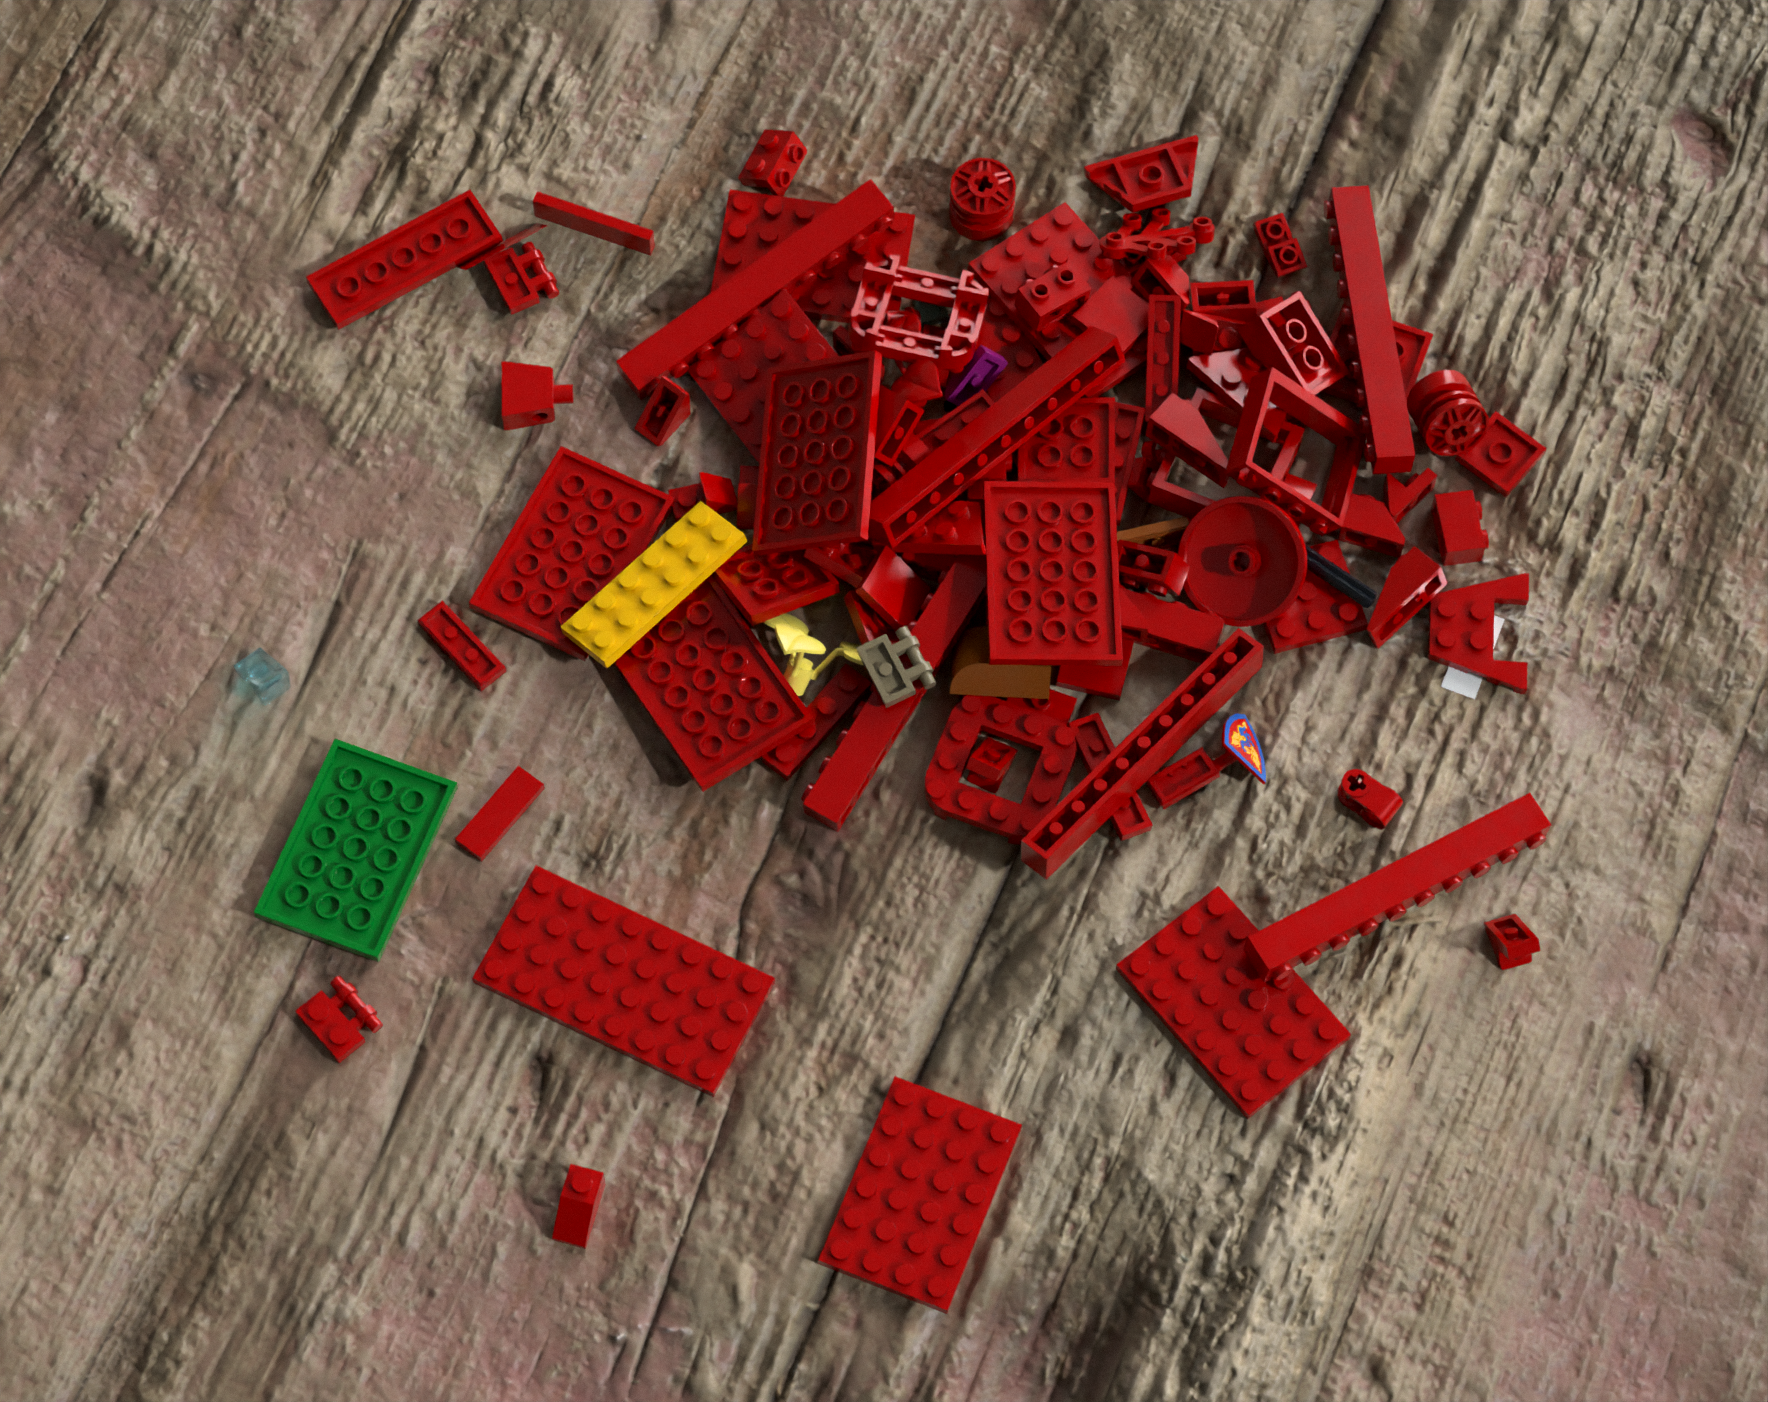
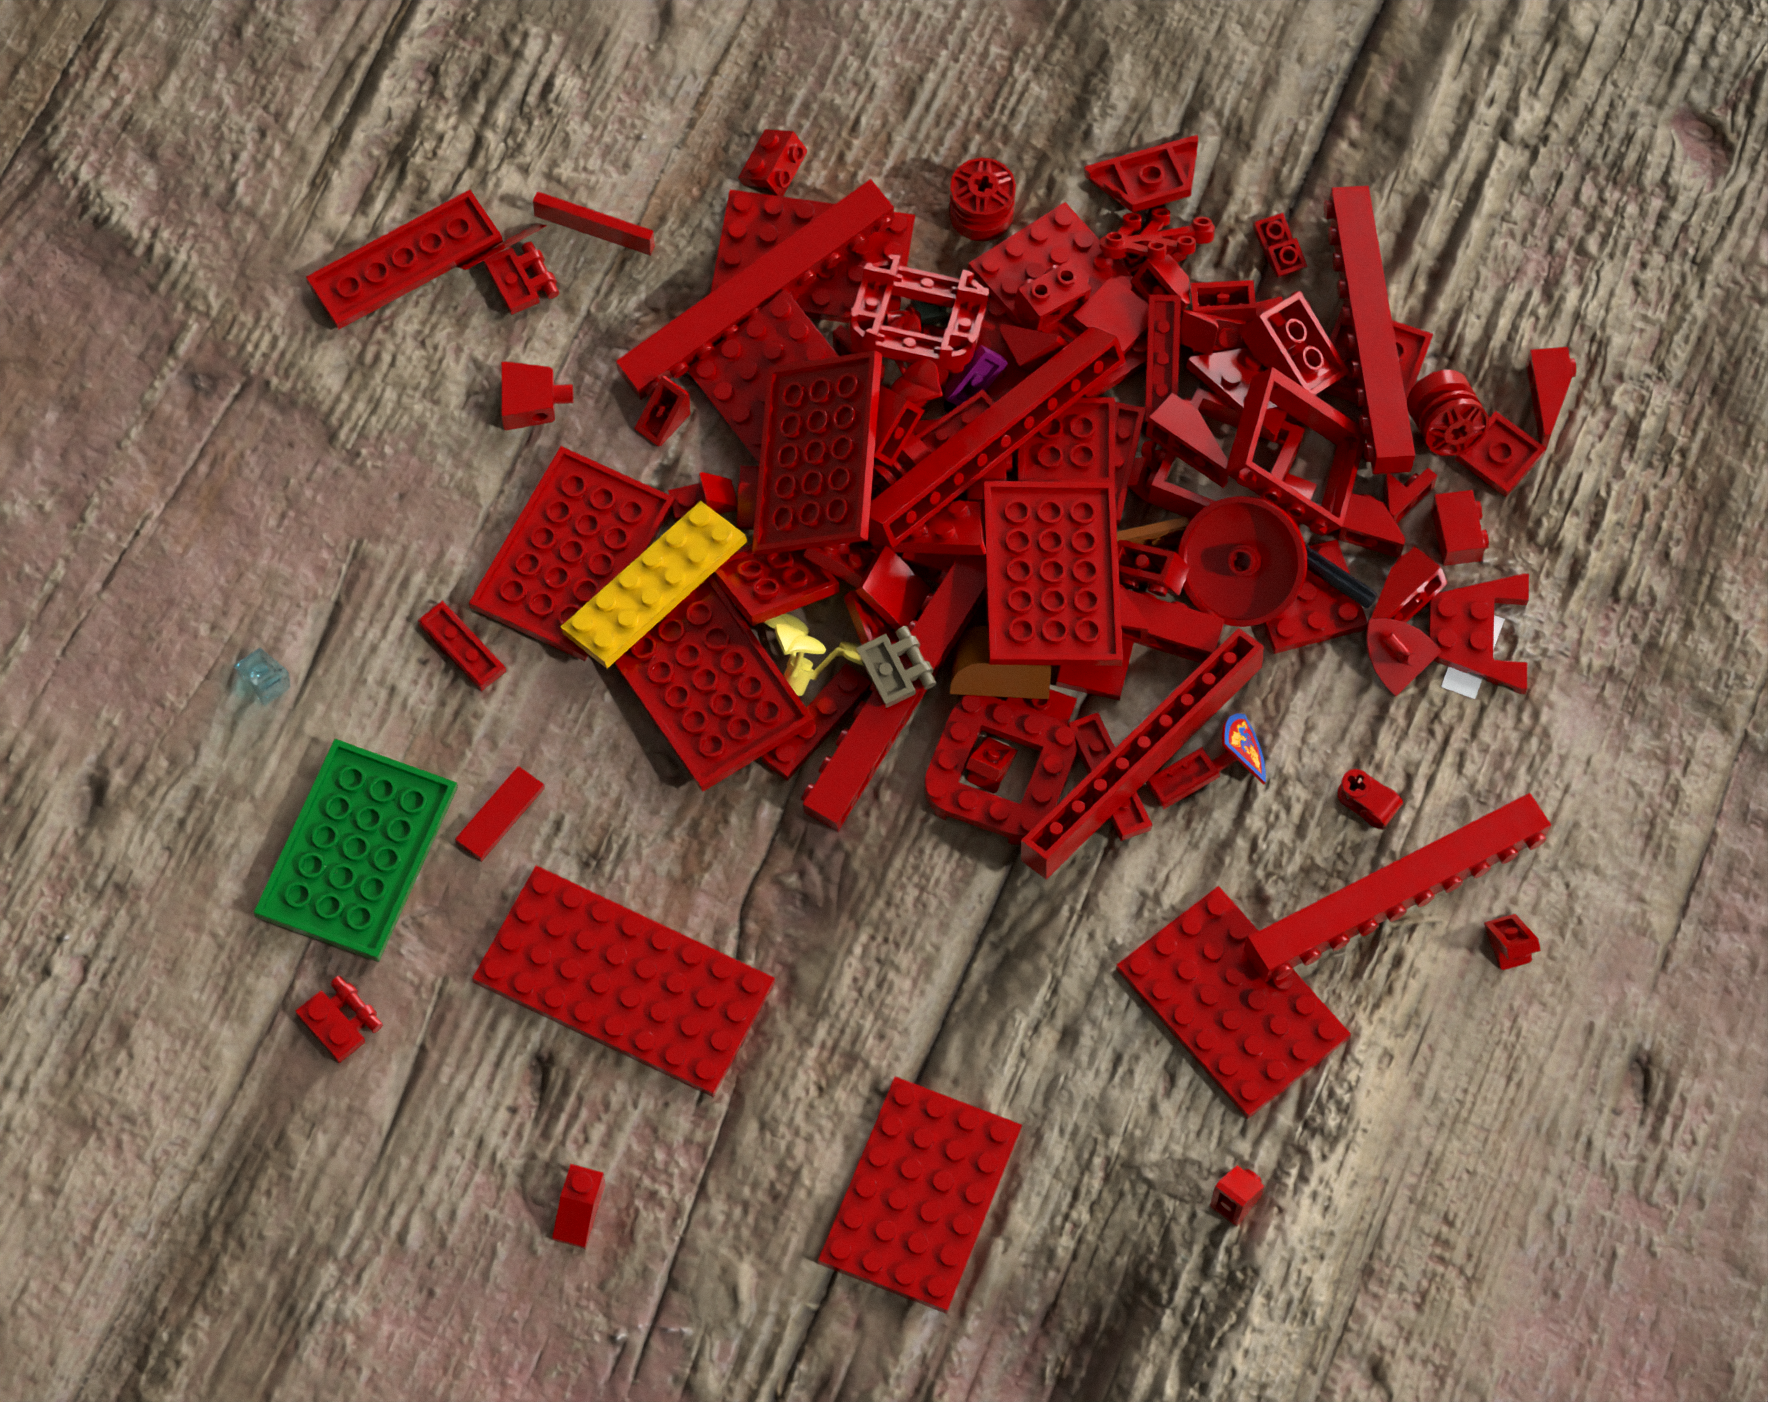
(1031, 347): none -> red slope
(1236, 1194): none -> red slope
(1398, 652): none -> red shield
(1549, 379): none -> red slope

